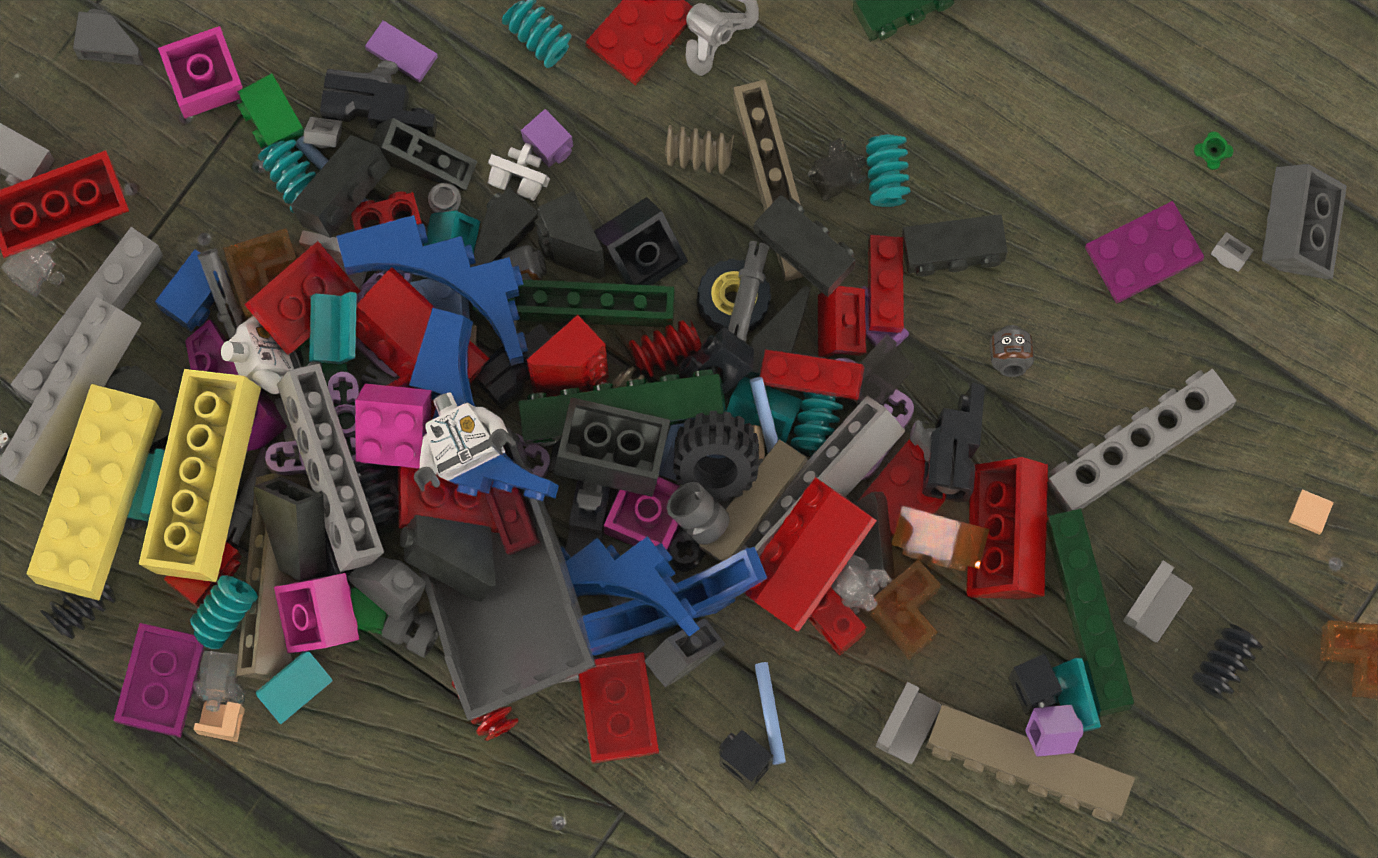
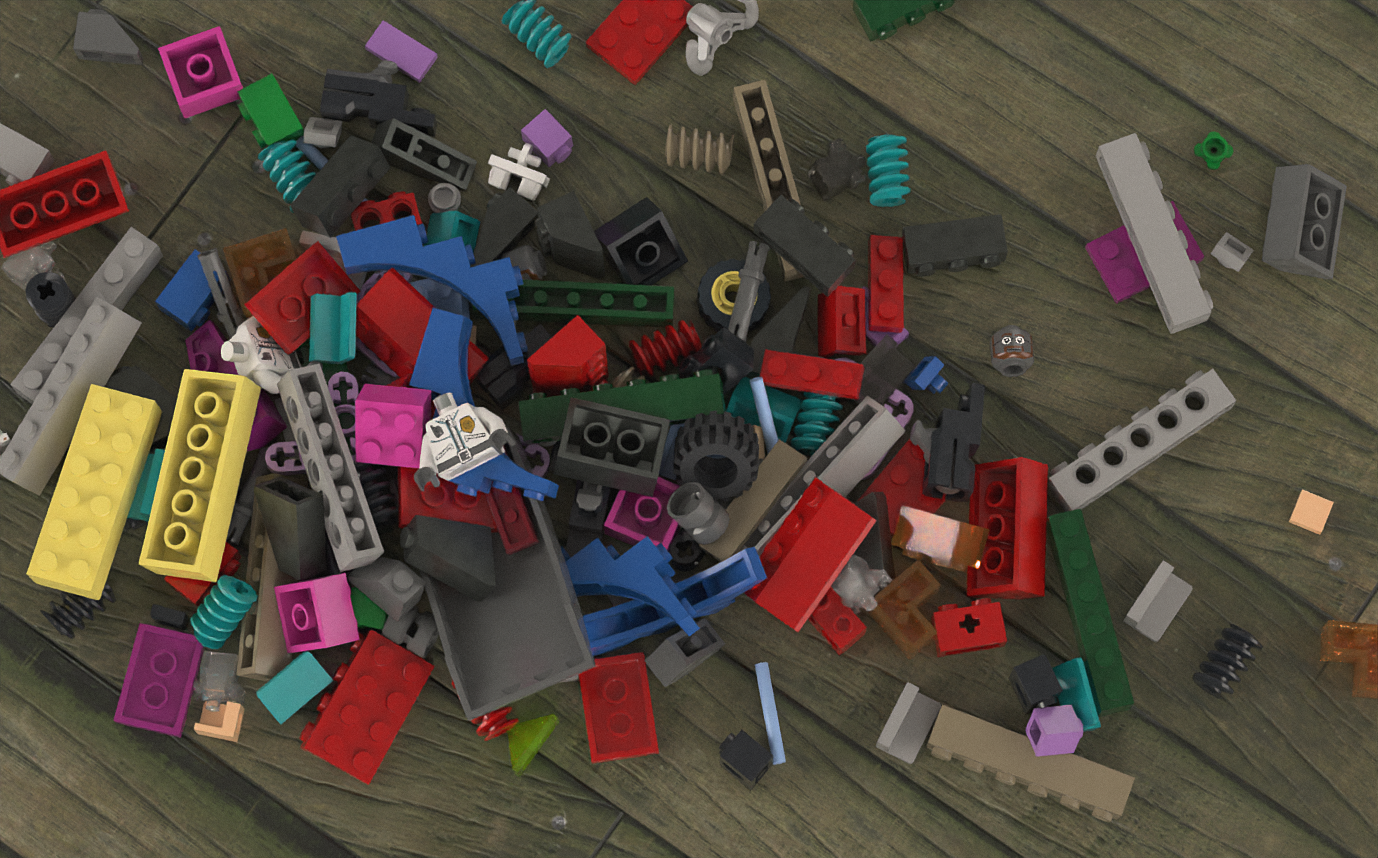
(49, 297): none -> black piece
(170, 617): none -> black tile
(365, 705): none -> red bracket
(527, 739): none -> clear neon green slope
(927, 376): none -> blue tile
(955, 640): none -> red brick
(1153, 233): none -> light grey brick

